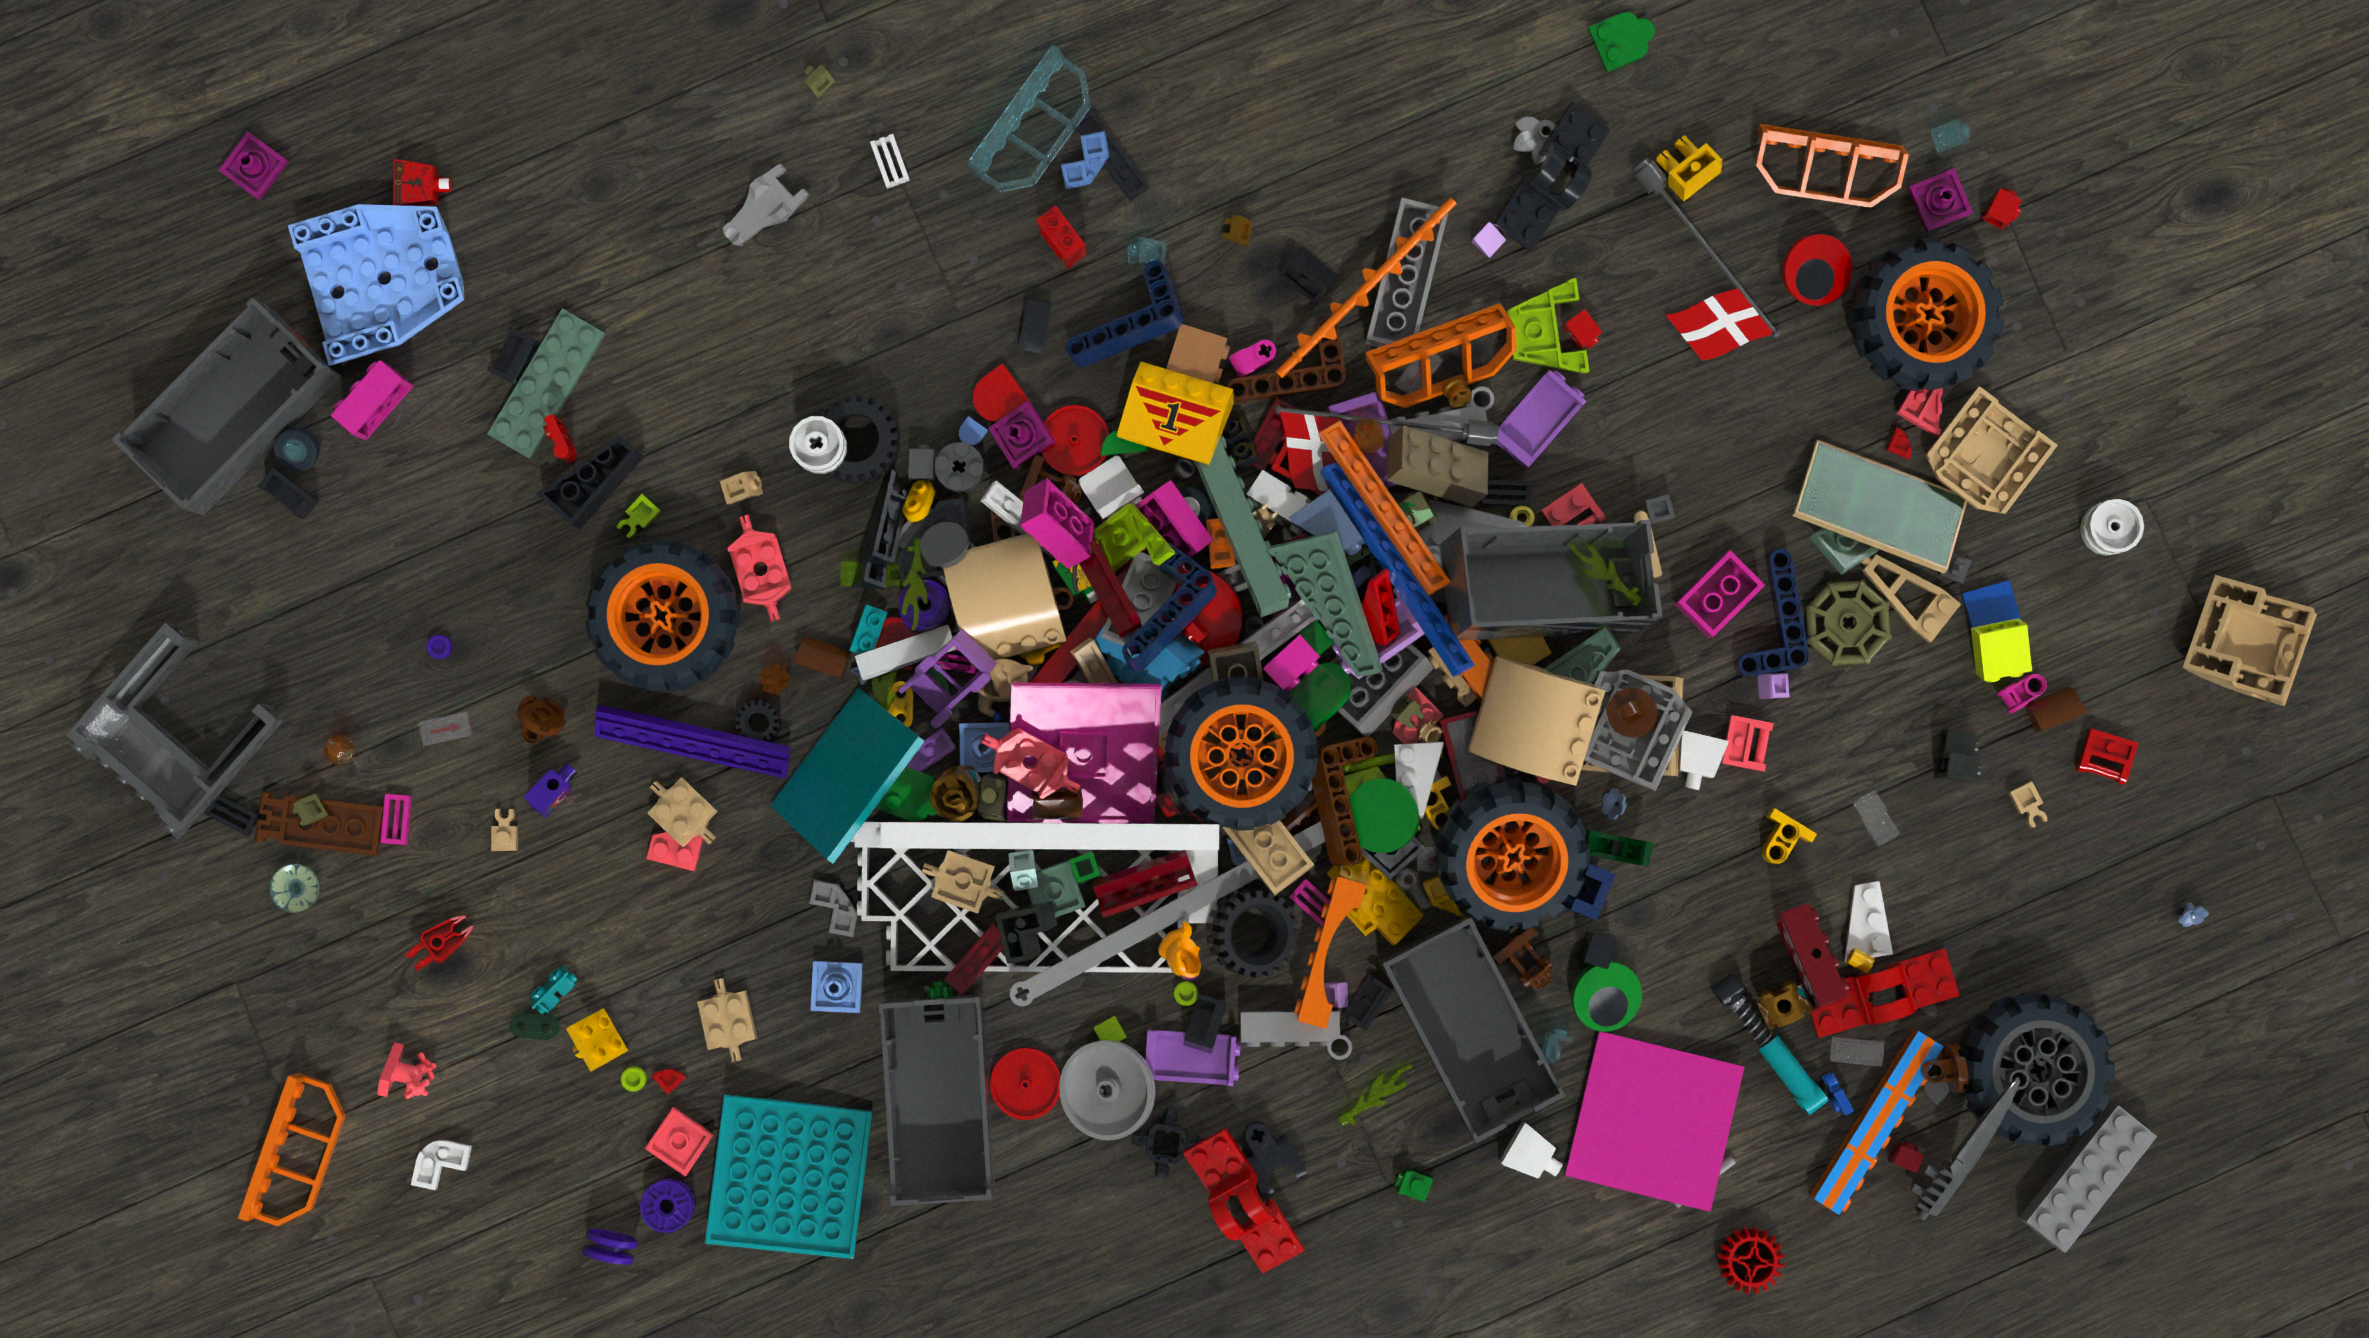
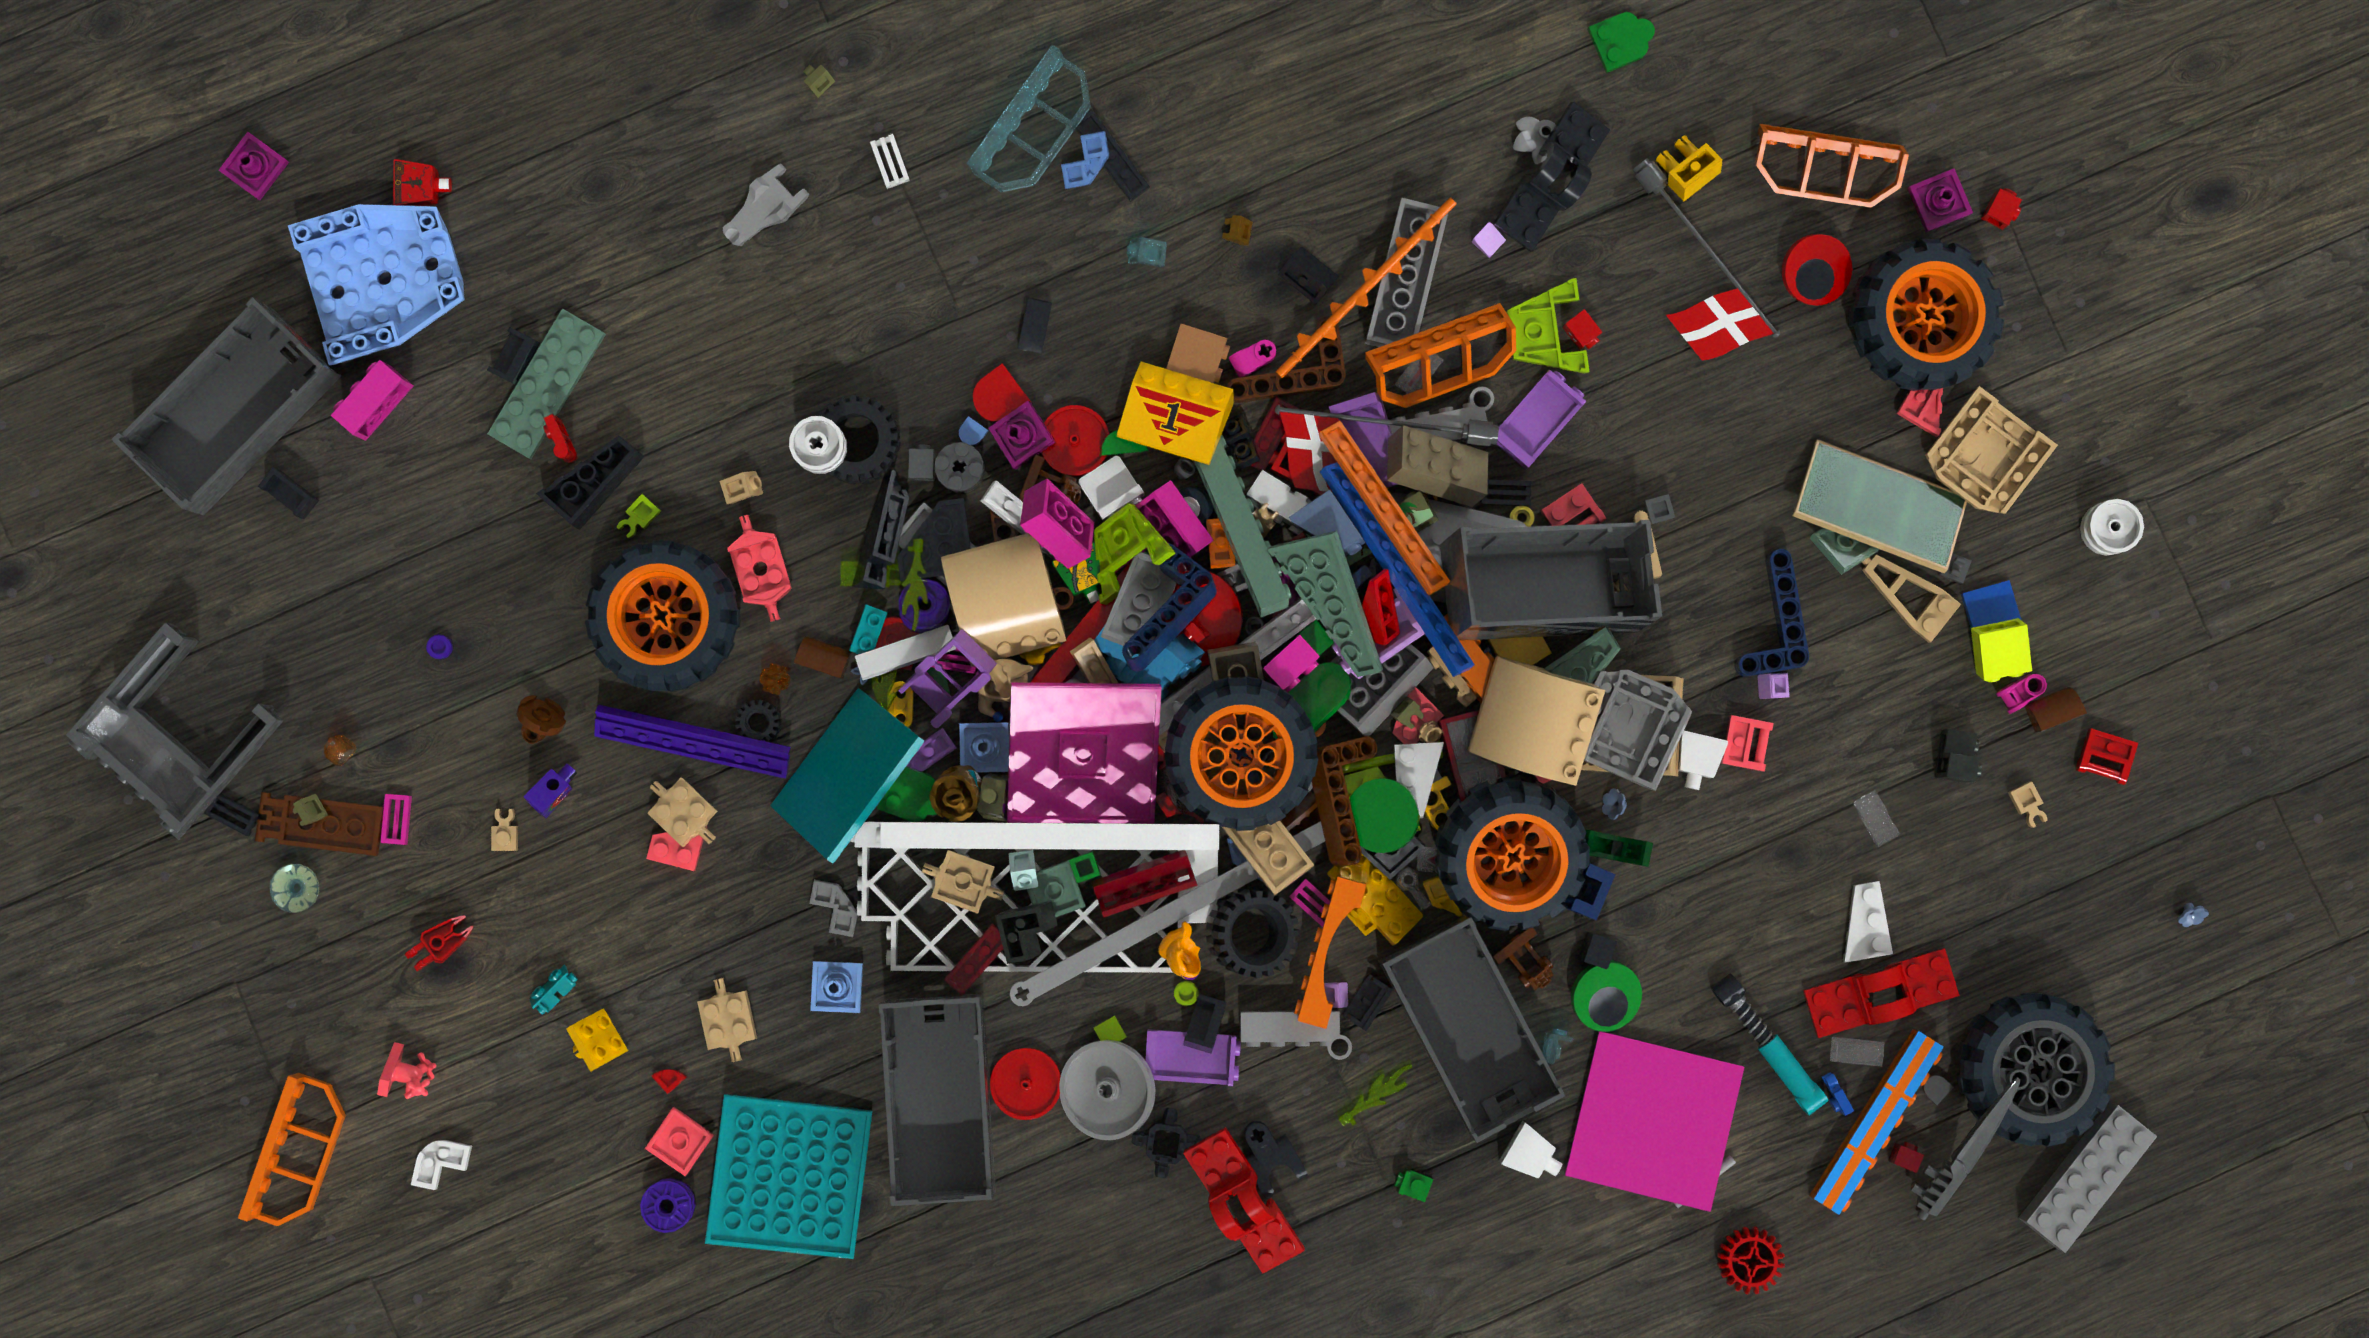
(296, 449): black wheel -> none
(445, 728): clear tile -> none
(534, 1026): clear green plate -> none
(609, 1246): dark purple wheel -> none
(633, 1078): lime tile -> none
(919, 500): yellow plate -> none
(940, 989): green plate -> none
(944, 545): dark grey tile -> none
(1044, 776): coral plate -> none
(1058, 805): reddish brown brick -> none
(1063, 241): red window -> none
(1110, 592): dark red fence -> none
(1134, 323): dark blue beam -> none
(1368, 436): clear orange rock -> none
(1457, 392): pearl gold wheel -> none
(1601, 572): clear neon green piece -> none
(1632, 712): reddish brown tile -> none
(1719, 594): dark pink brick -> none
(1774, 1014): pearl gold brick -> none
(1777, 839): yellow tile -> none
(1811, 956): dark red brick -> none
(1847, 608): olive plate -> none
(1860, 960): yellow hinge -> none
(1899, 444): red tile -> none
(1950, 135): clear light blue bracket -> none
(1952, 1069): reddish brown tile -> none
(2249, 640): tan slope -> none

